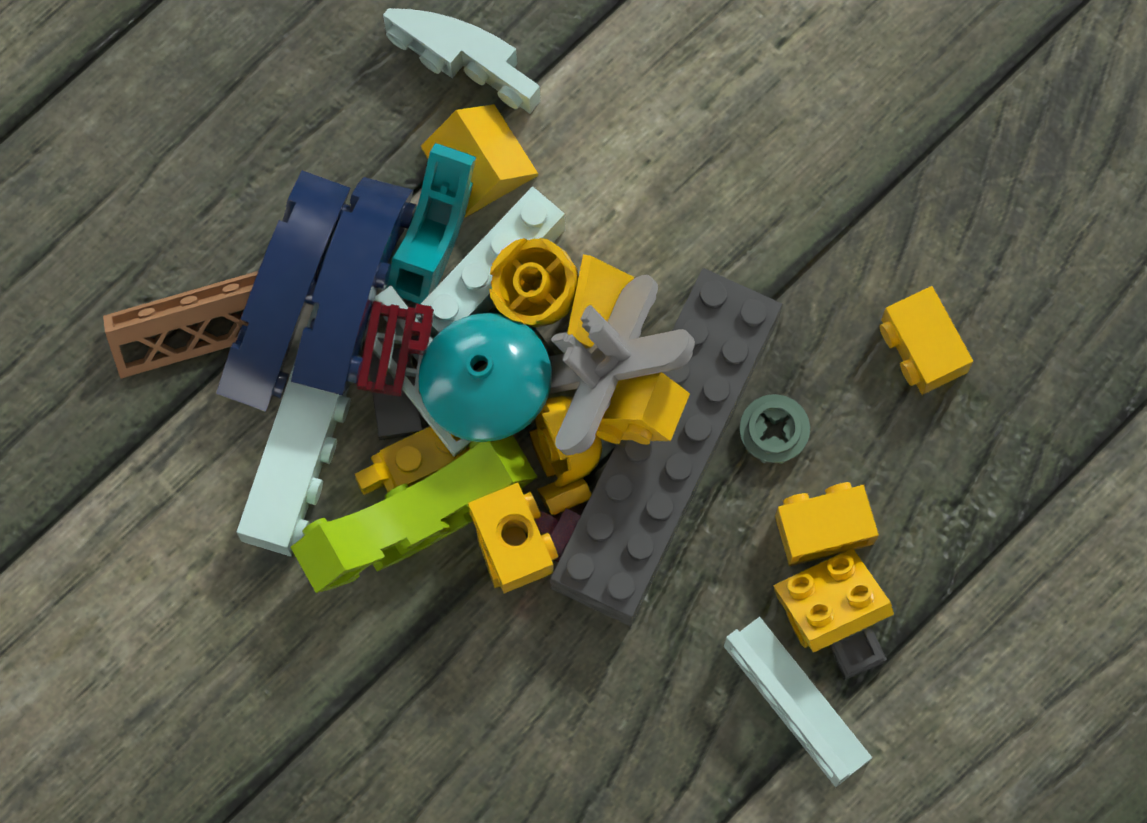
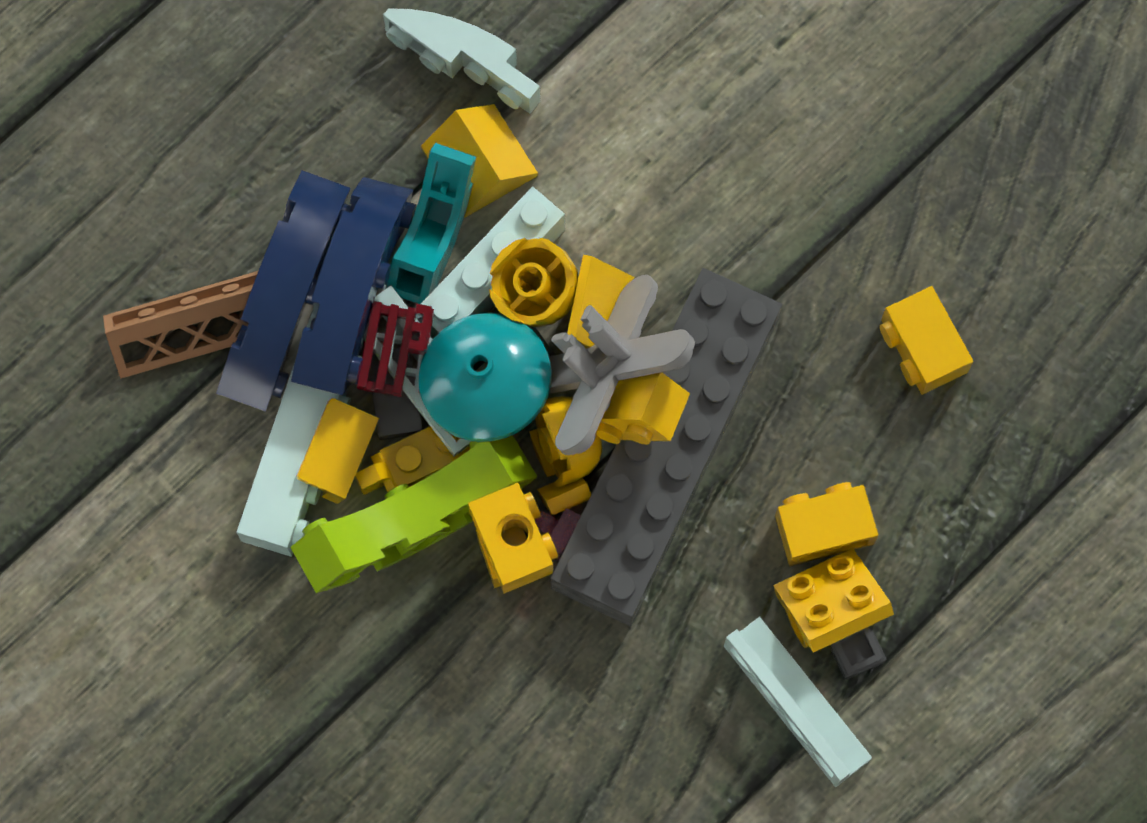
(337, 449): none -> yellow panel
(776, 409): sand green gear -> none

